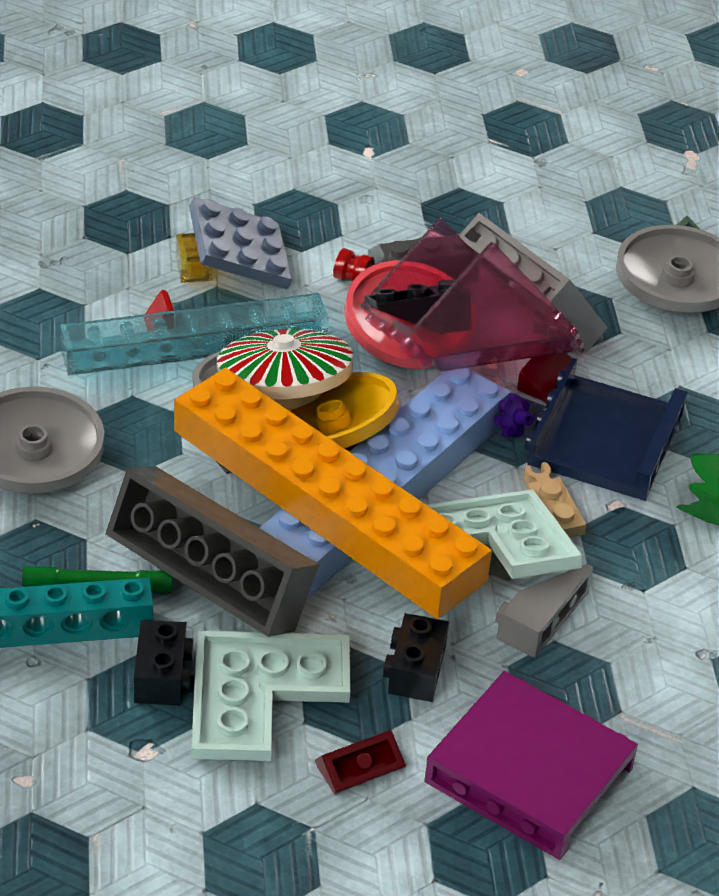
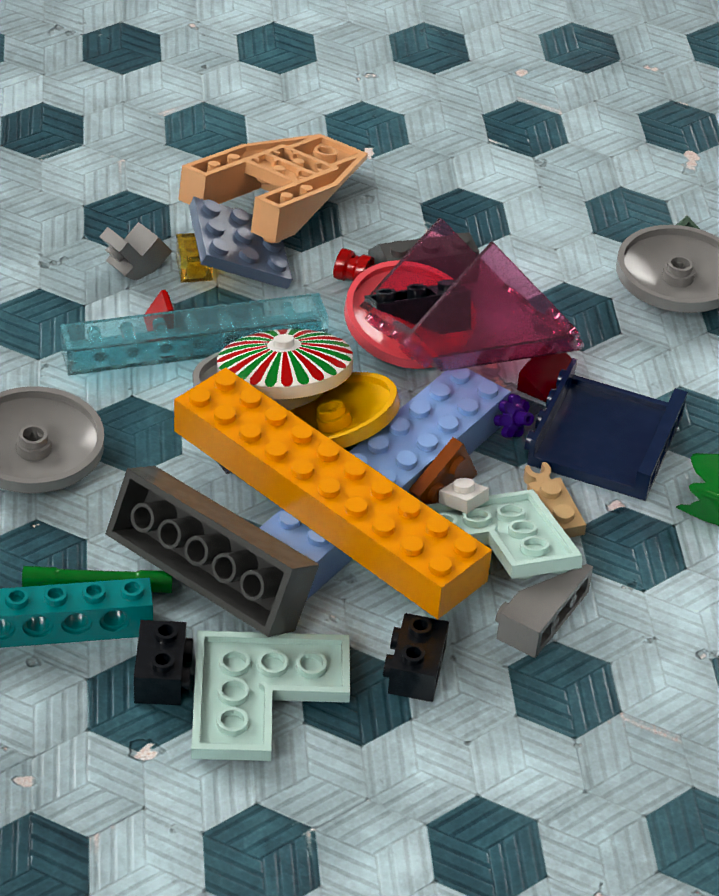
(137, 253): none -> light grey brick
(295, 171): none -> light nougat wedge
(360, 762): dark red slope -> none
(448, 466): none -> dark orange wing
(464, 495): none -> white plate
(529, 763): magenta panel -> none
(547, 279): light grey window -> none

